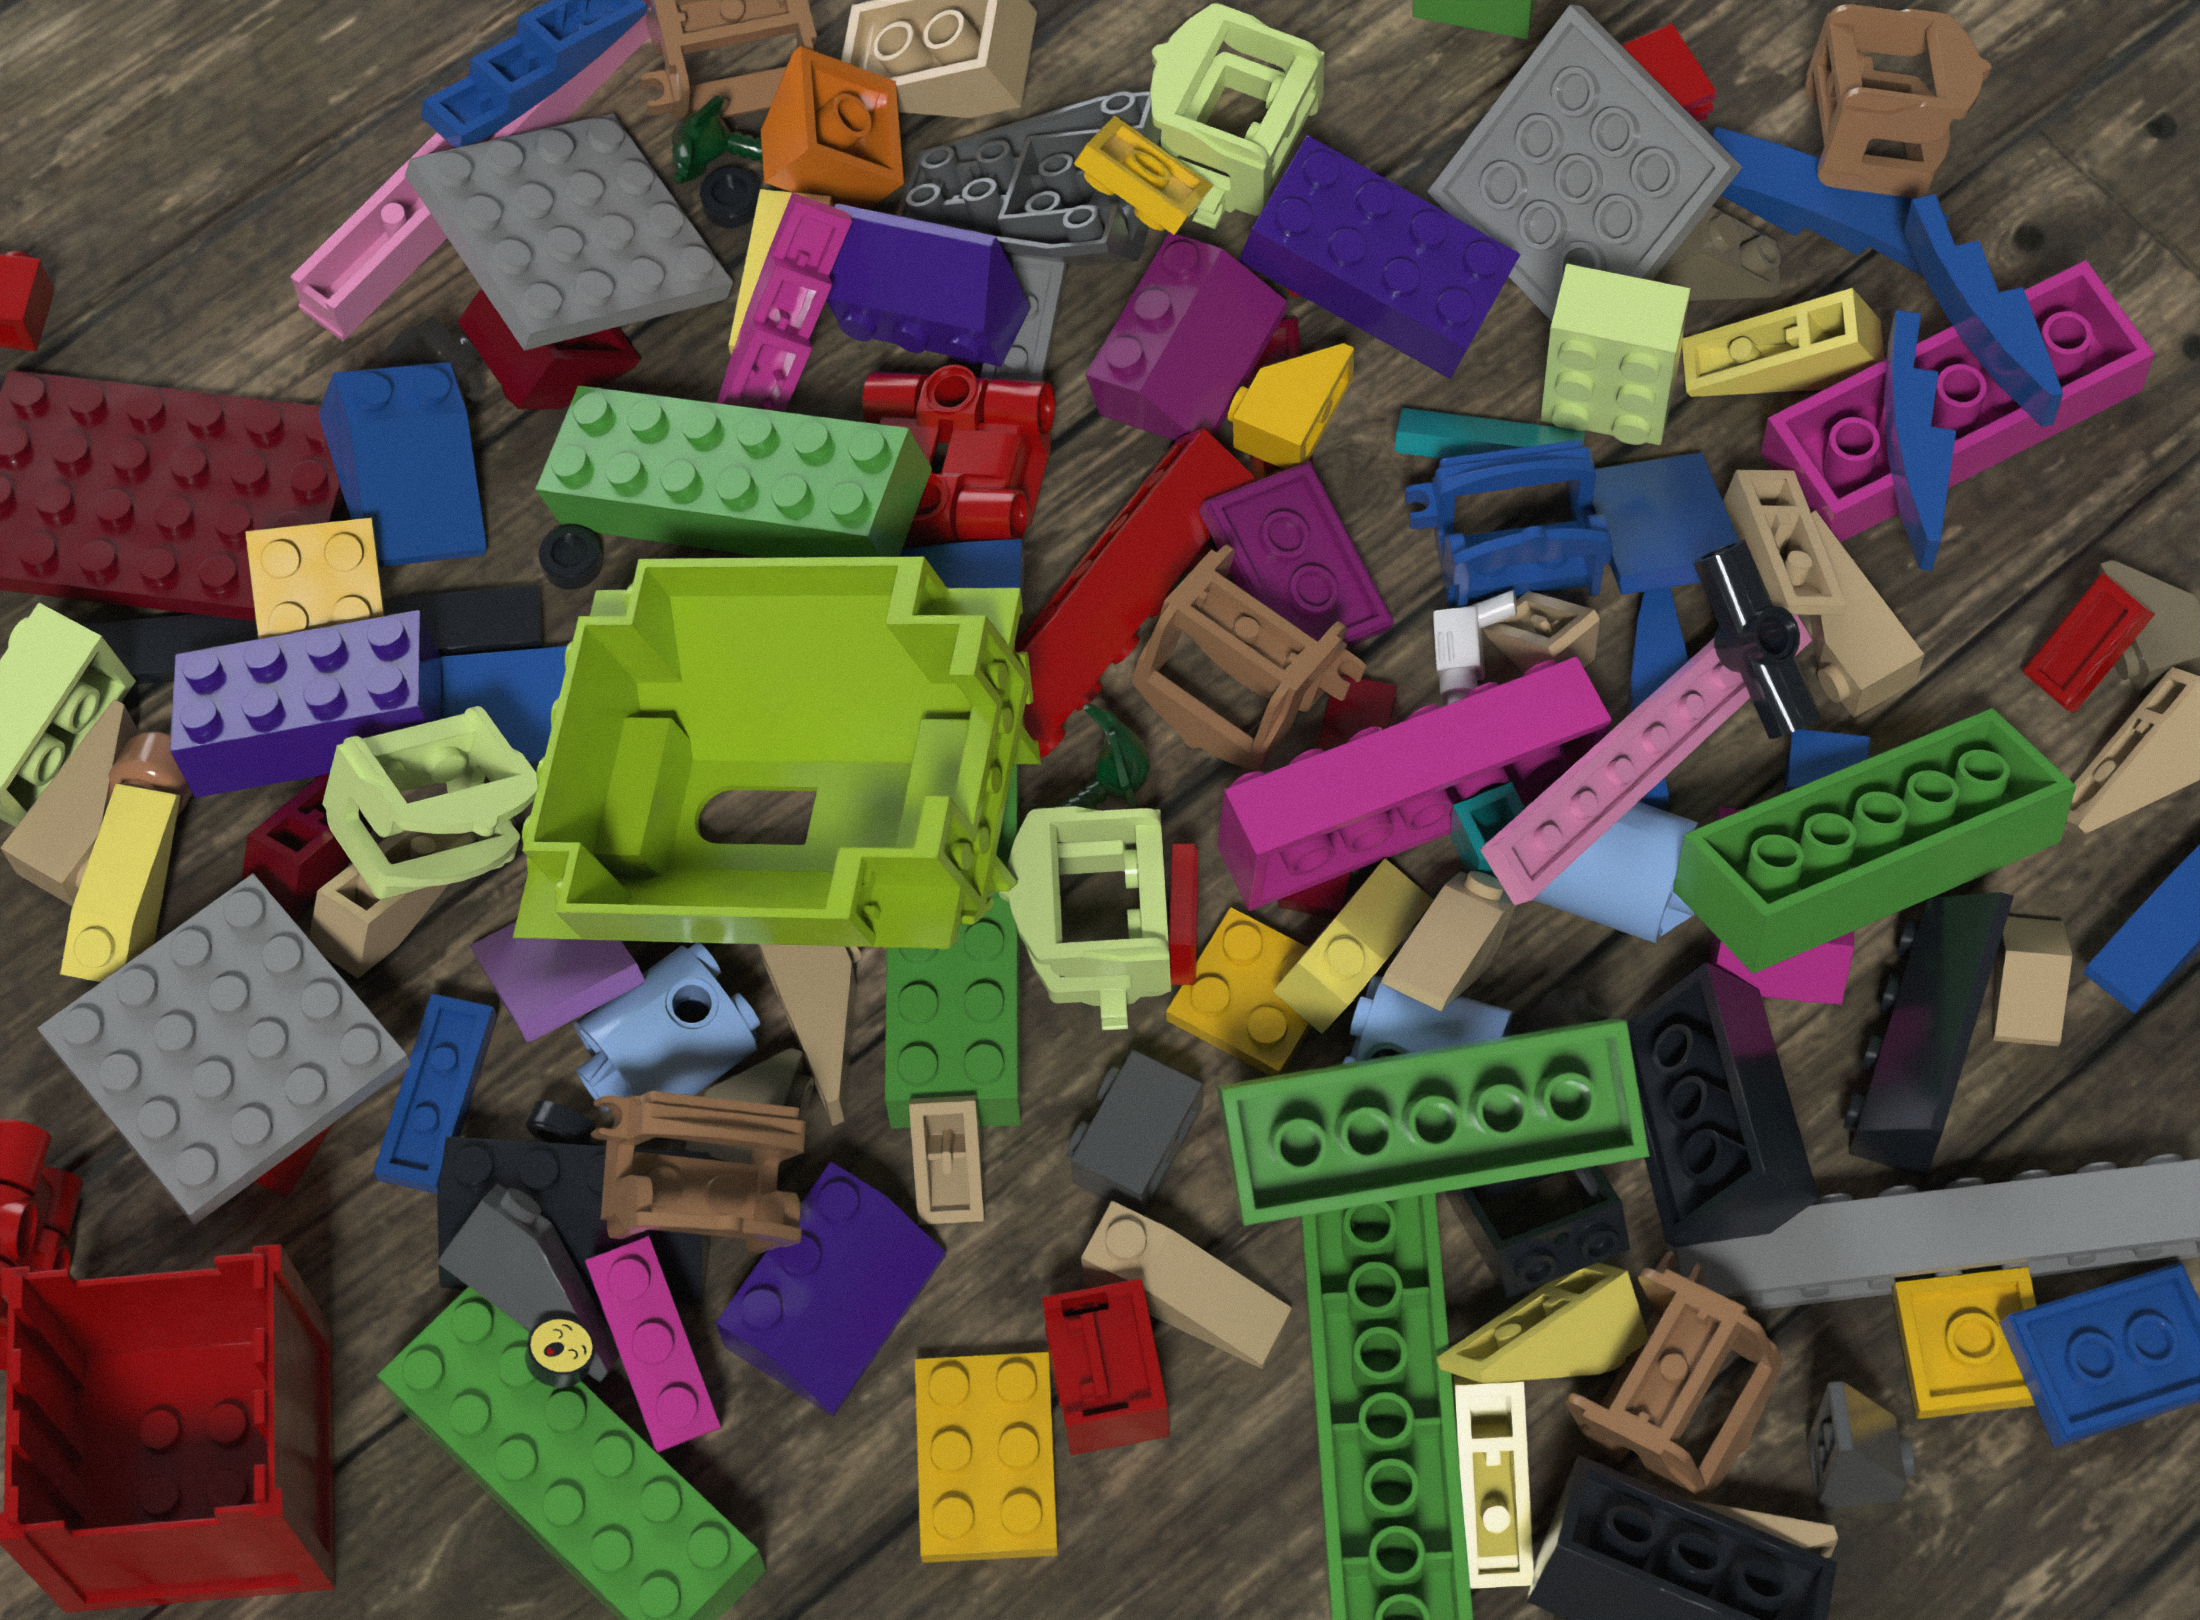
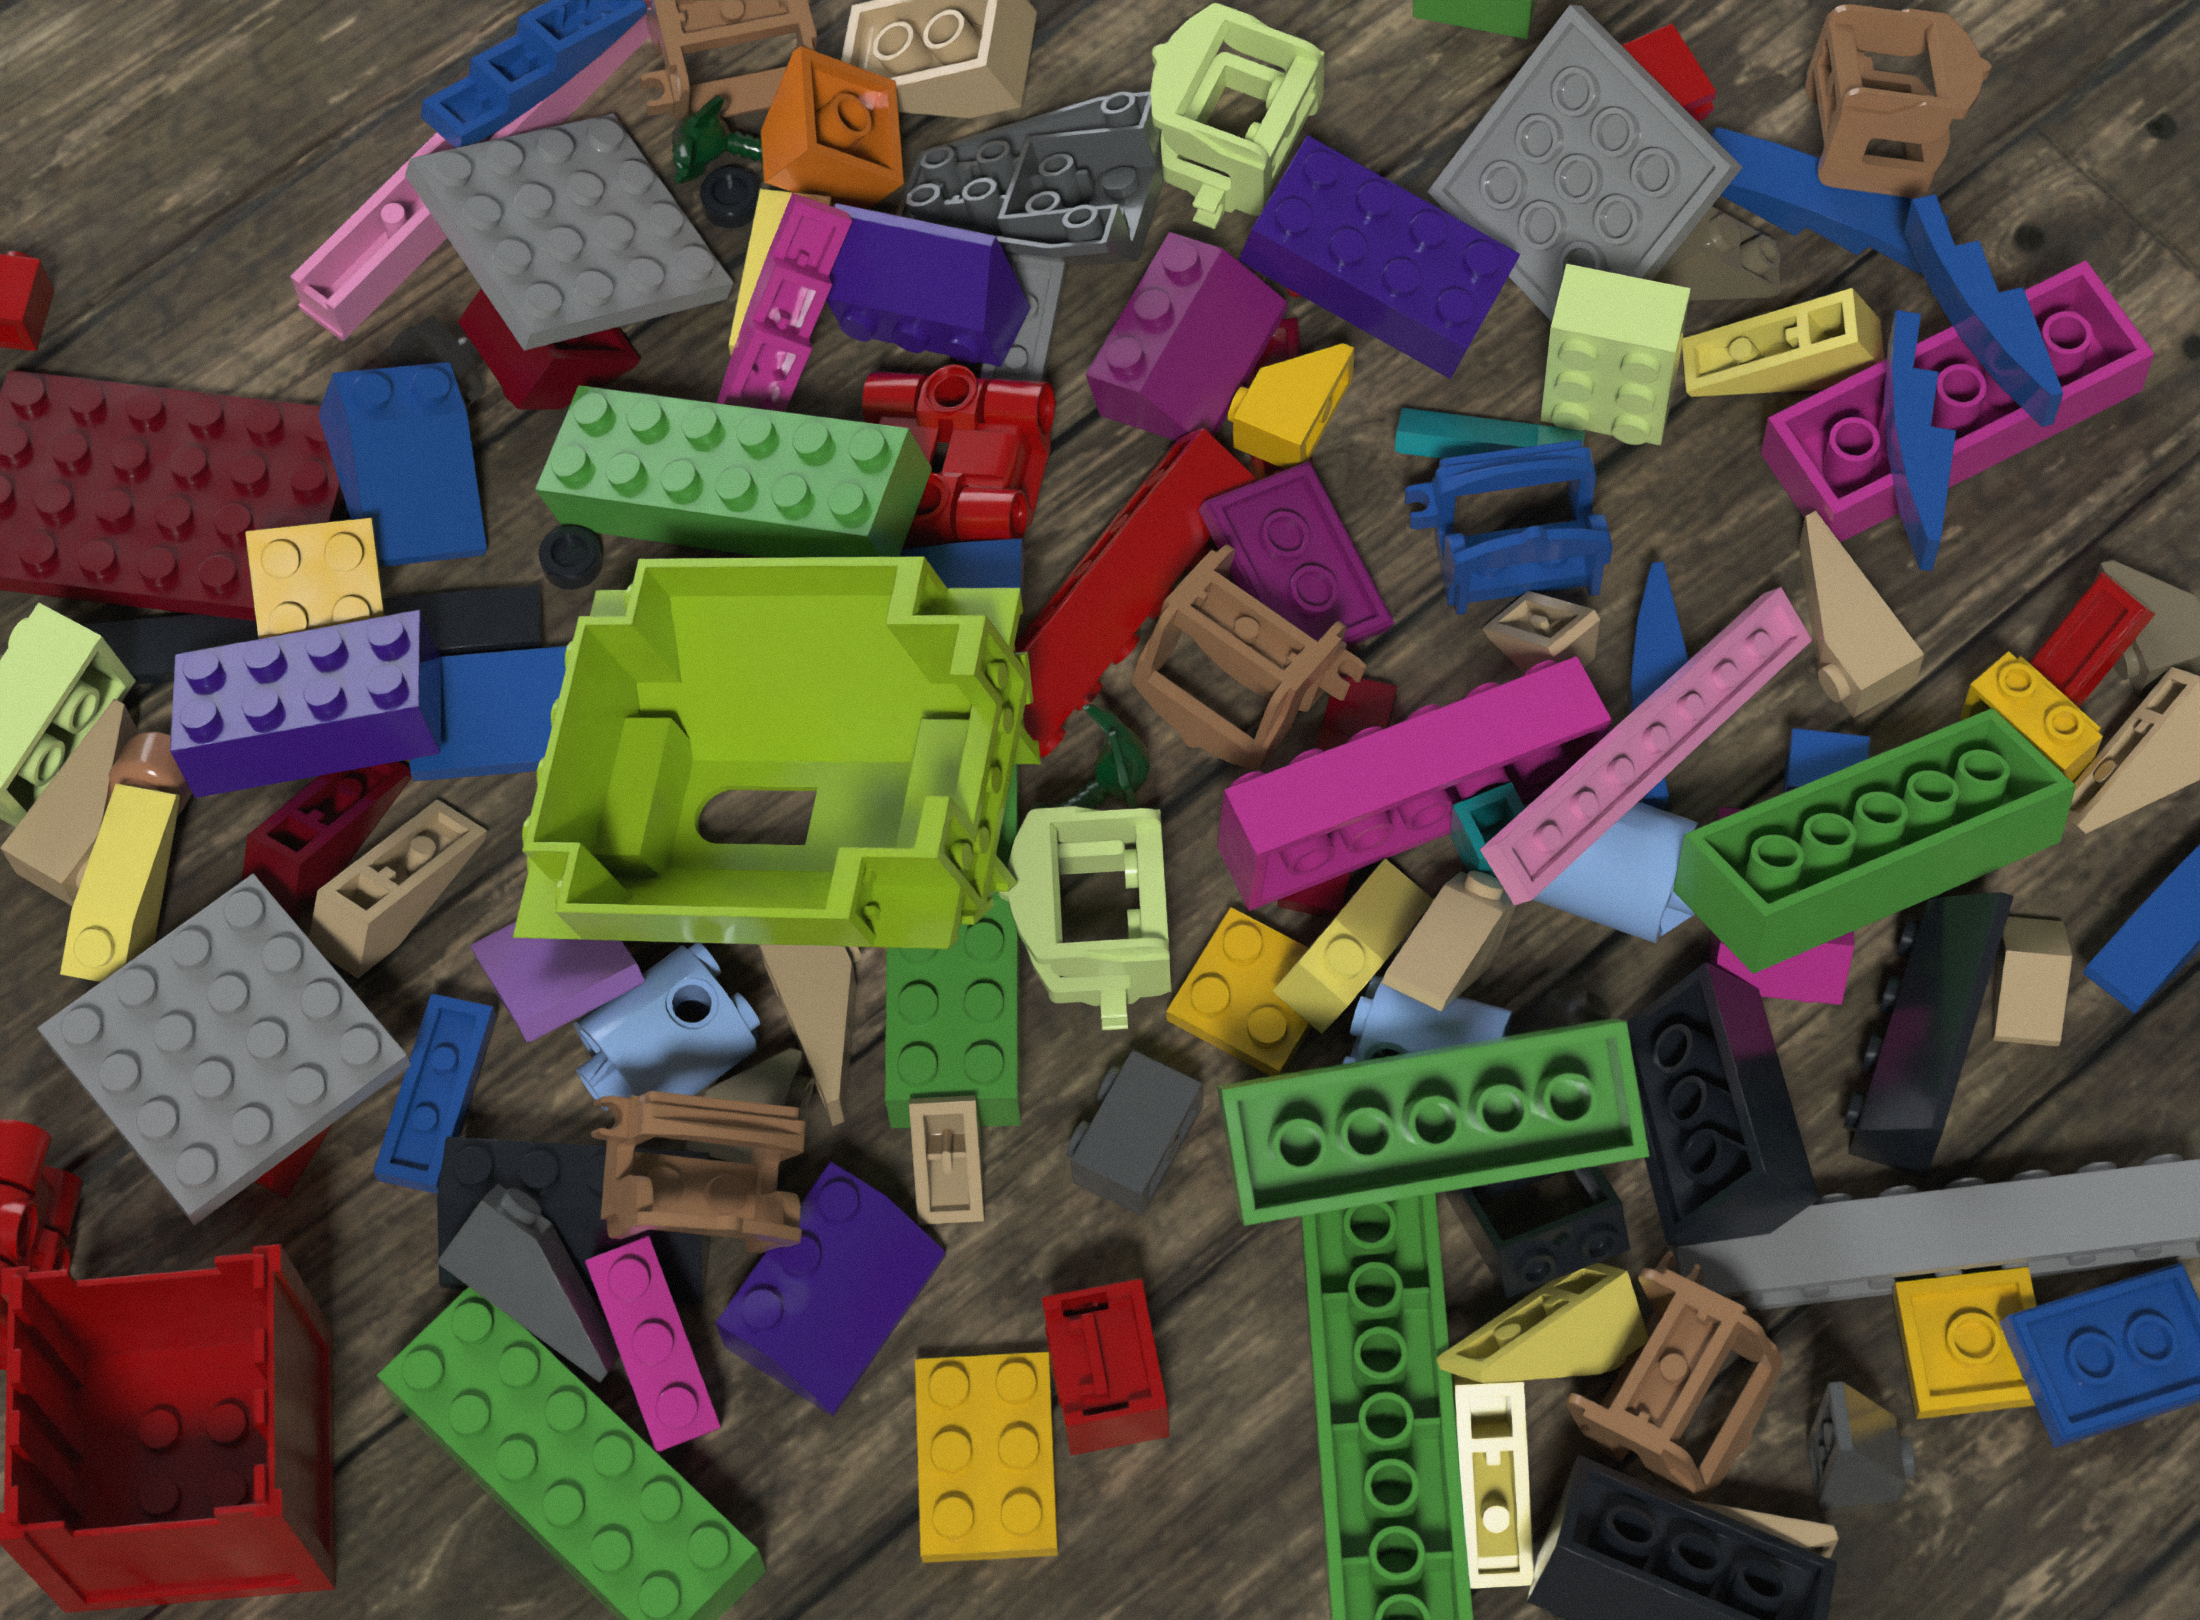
(450, 751): yellowish green animal -> none
(559, 1124): black tile -> none
(560, 1351): tile -> none
(1143, 175): yellow plate -> none
(1183, 914): red tile -> none
(1185, 1285): tan slope -> none
(1461, 643): white piece -> none
(1661, 520): blue tile -> none
(1757, 639): black piece -> none
(1784, 541): tan slope -> none
(2037, 713): none -> yellow window

